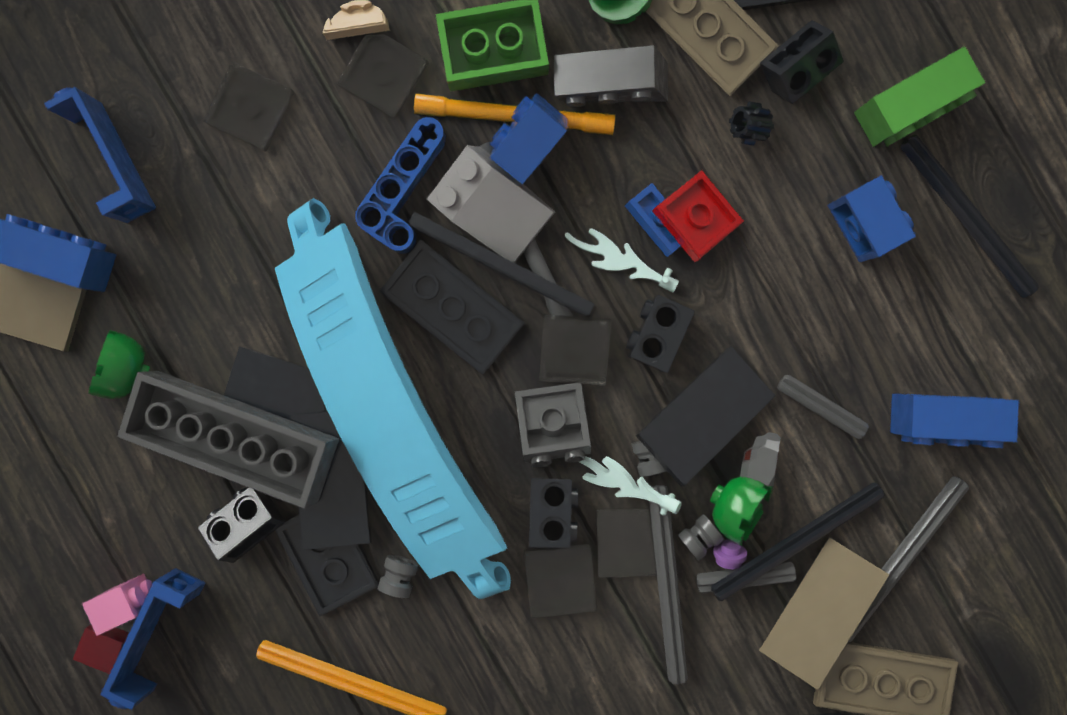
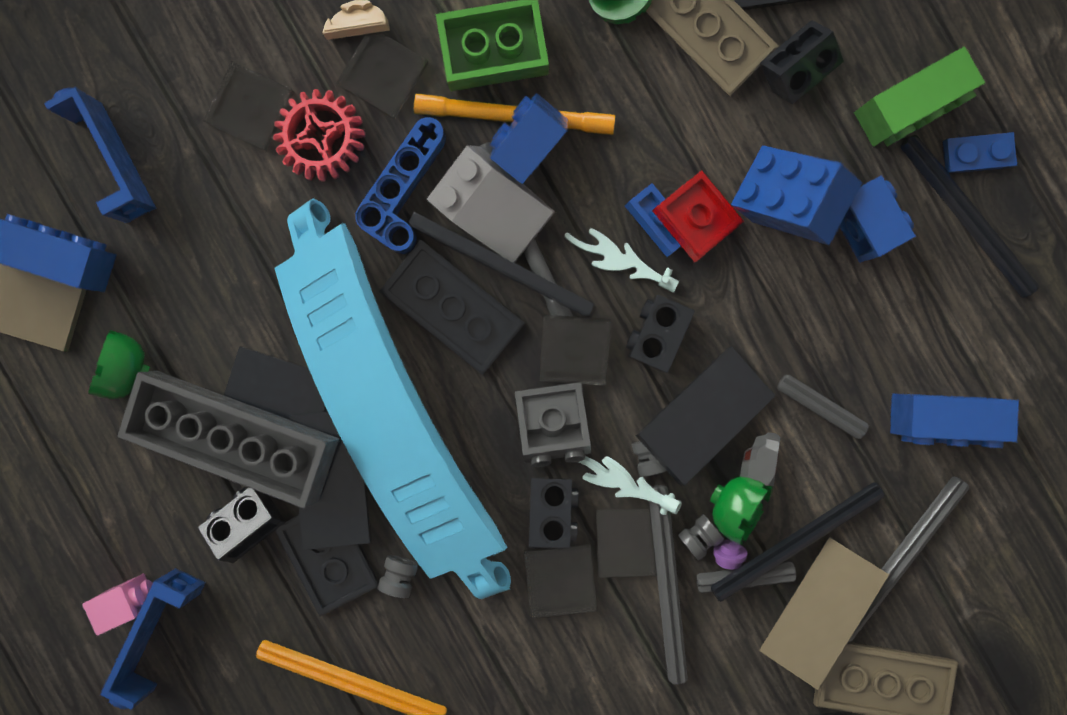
(100, 650): dark red brick -> none
(305, 139): none -> coral gear
(611, 76): wedge -> none
(751, 123): black gear -> none
(796, 193): none -> blue brick
(979, 153): none -> blue plate

